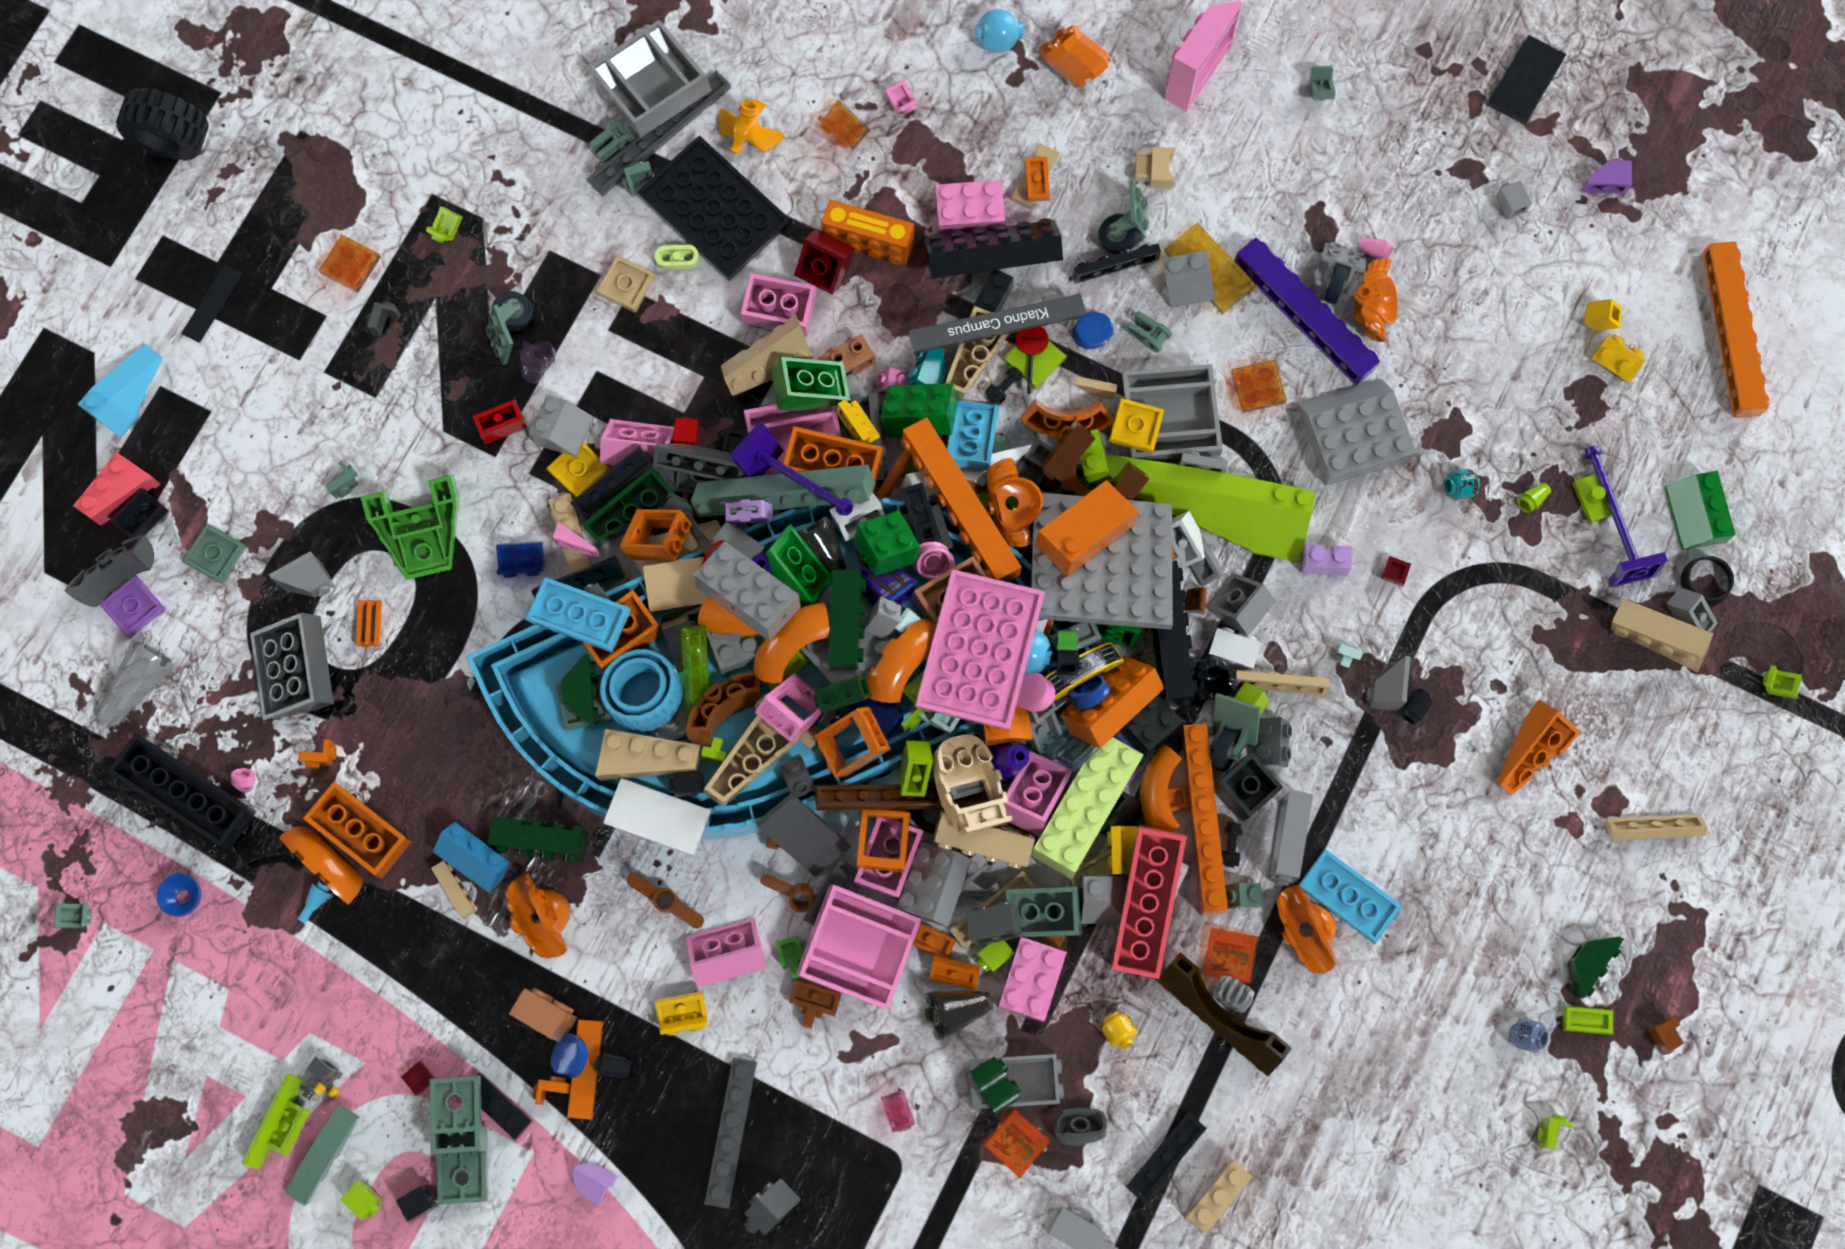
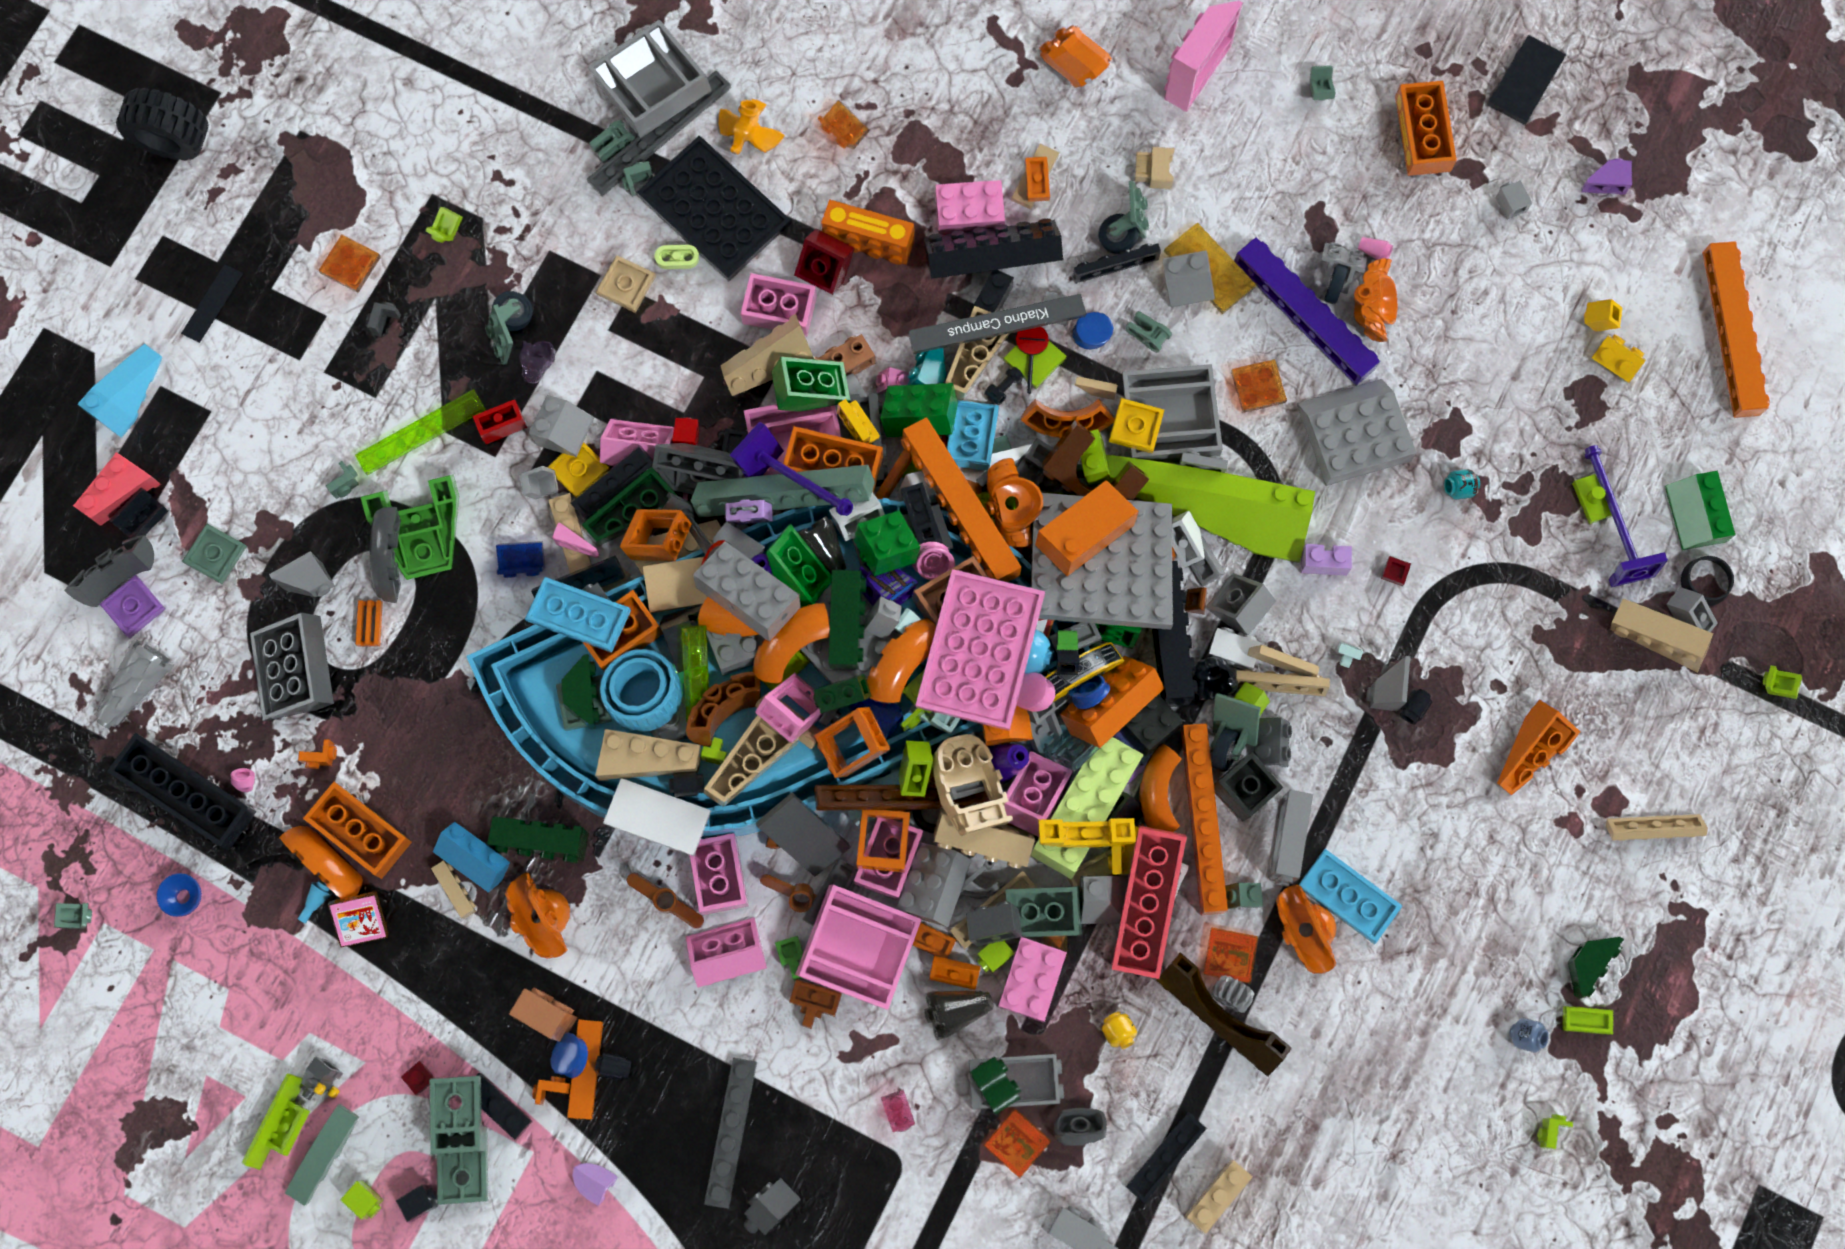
(358, 919): none -> tile
(382, 555): none -> dark grey brick
(420, 432): none -> clear neon green tile
(539, 482): none -> light grey panel
(682, 1013): yellow bracket -> none
(718, 875): none -> bright pink brick
(797, 777): dark grey bracket -> none
(901, 97): bright pink bracket -> none
(998, 30): medium azure brick -> none
(1086, 834): none -> yellow slope
(1178, 799): orange tile -> none
(1230, 857): black bar -> none
(1283, 660): none -> tan tile
(1425, 128): none -> orange brick
(1532, 499): lime cone -> none
(1666, 1035): dark orange panel -> none

